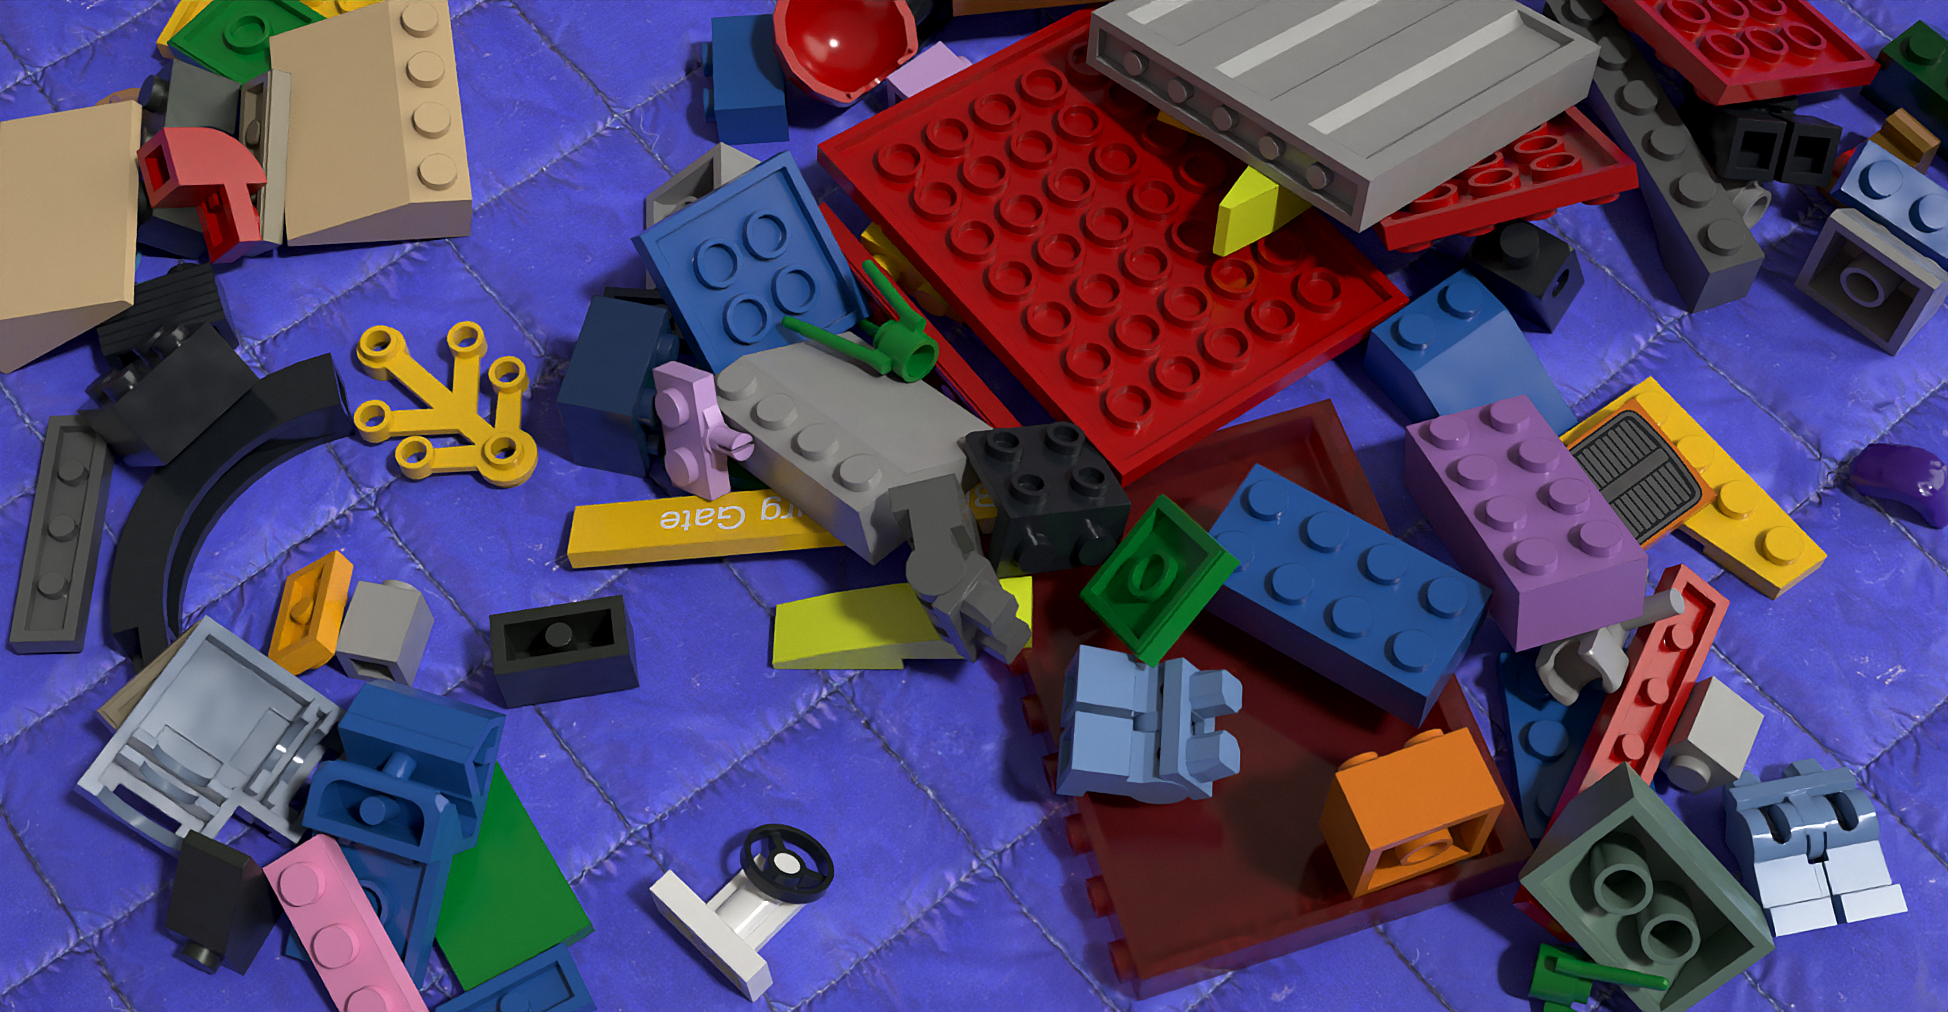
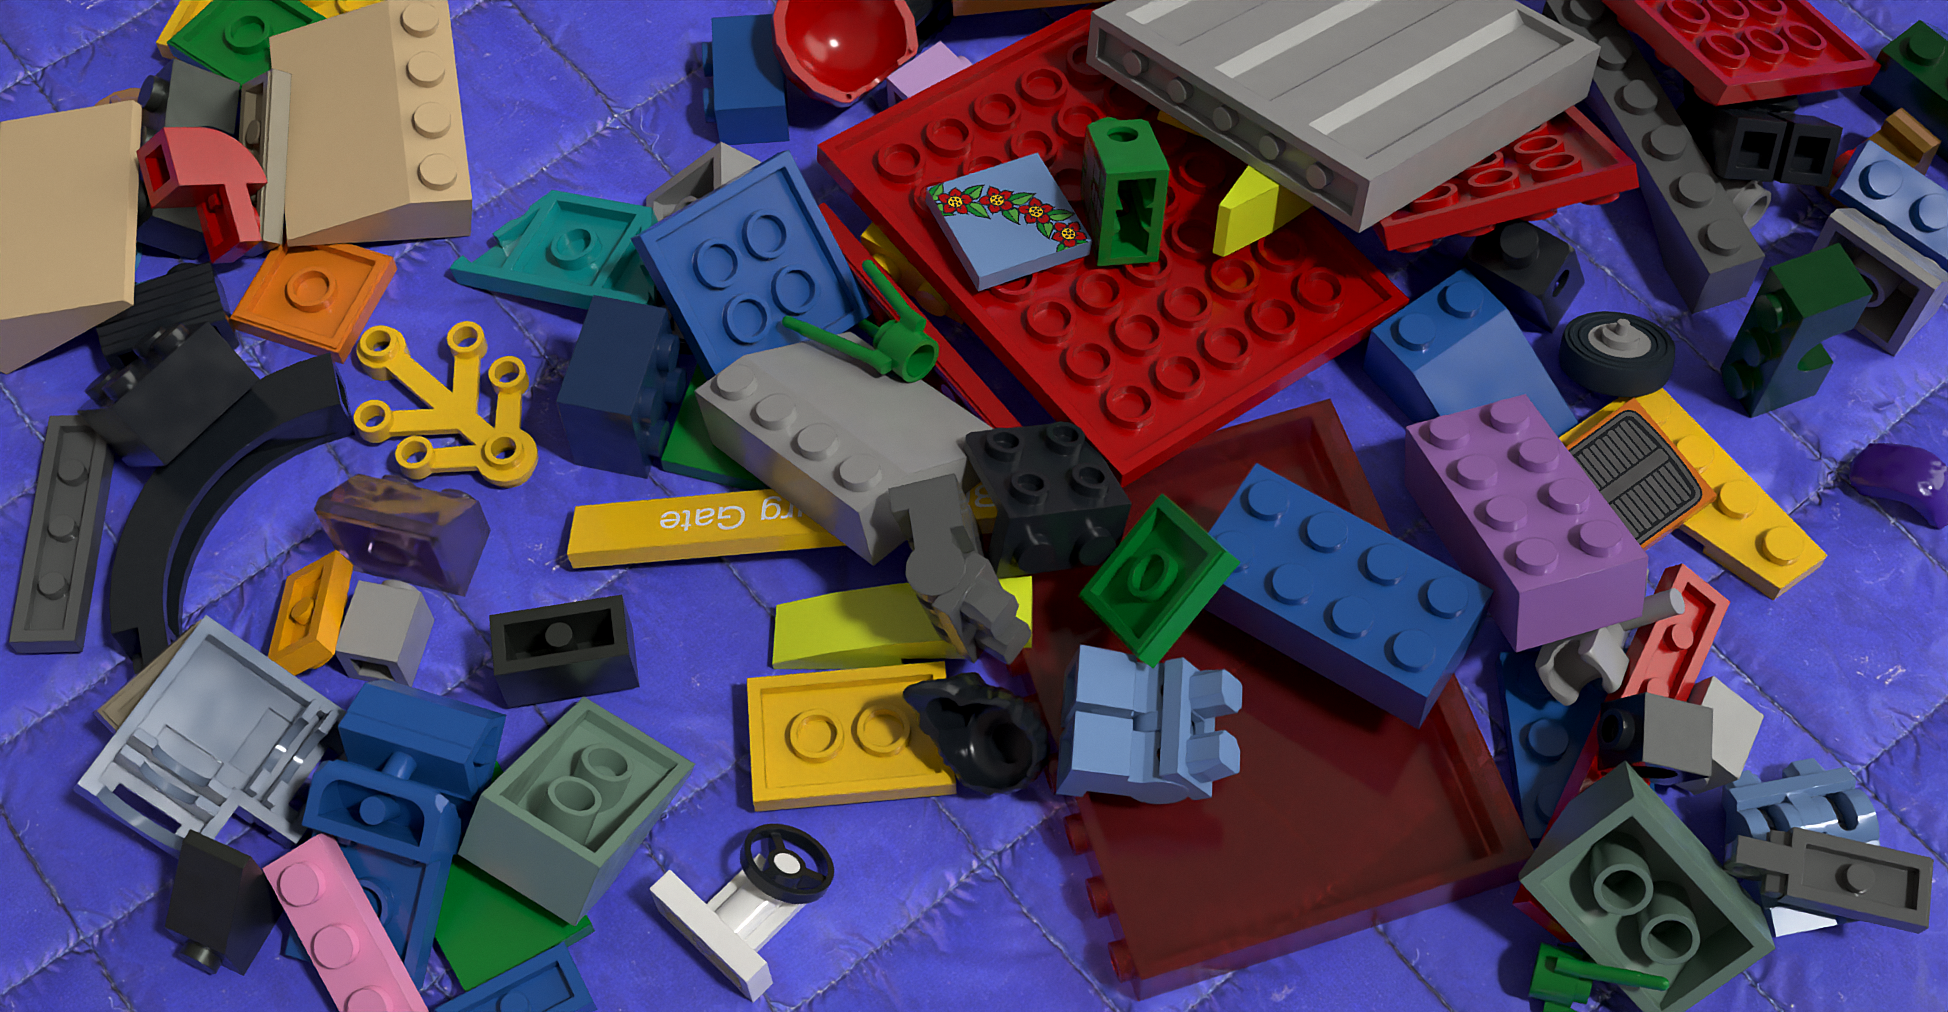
(314, 296): none -> orange tile
(406, 531): none -> clear purple slope
(567, 253): none -> teal wing
(574, 809): none -> sand green slope
(695, 431): lavender plate -> none
(841, 738): none -> yellow plate
(981, 731): none -> black hair
(1008, 221): none -> medium blue tile
(1128, 165): none -> green torso
(1409, 810): orange brick -> none
(1616, 354): none -> black wheel
(1657, 737): none -> brick
(1779, 344): none -> dark green arch
(1837, 876): none -> dark grey hinge

